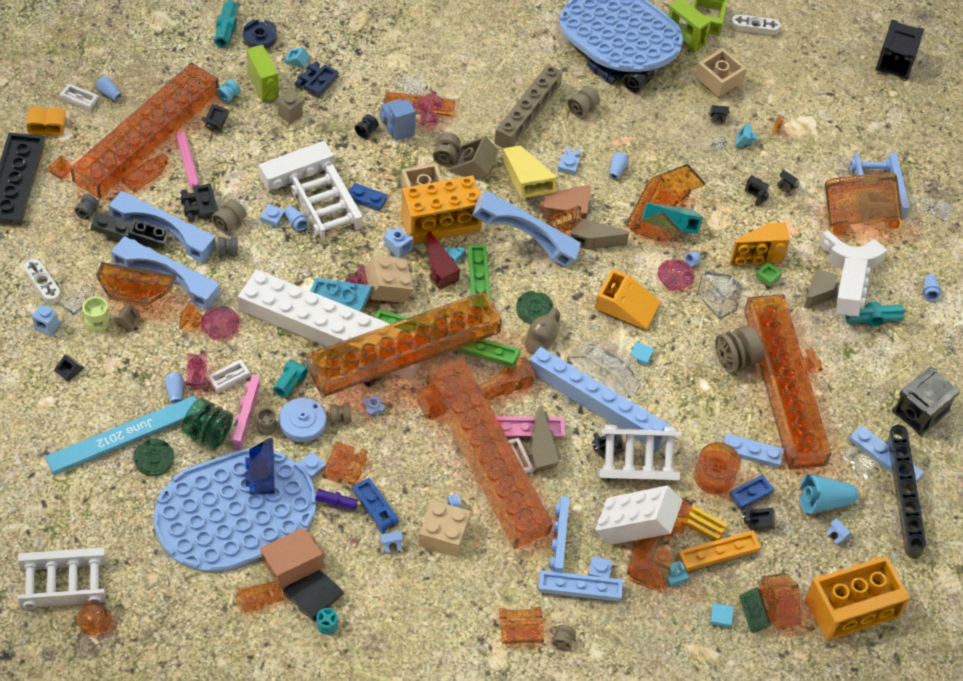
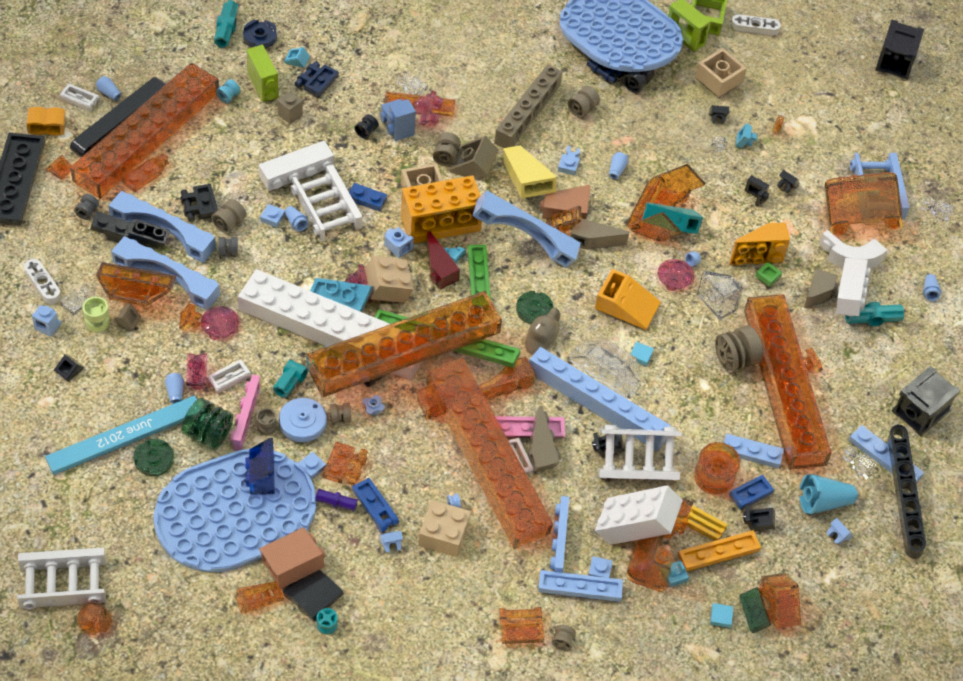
(106, 124): none -> black beam
(187, 159): bright pink axle -> none
(216, 117): black bracket -> none
(856, 597): light orange brick -> none

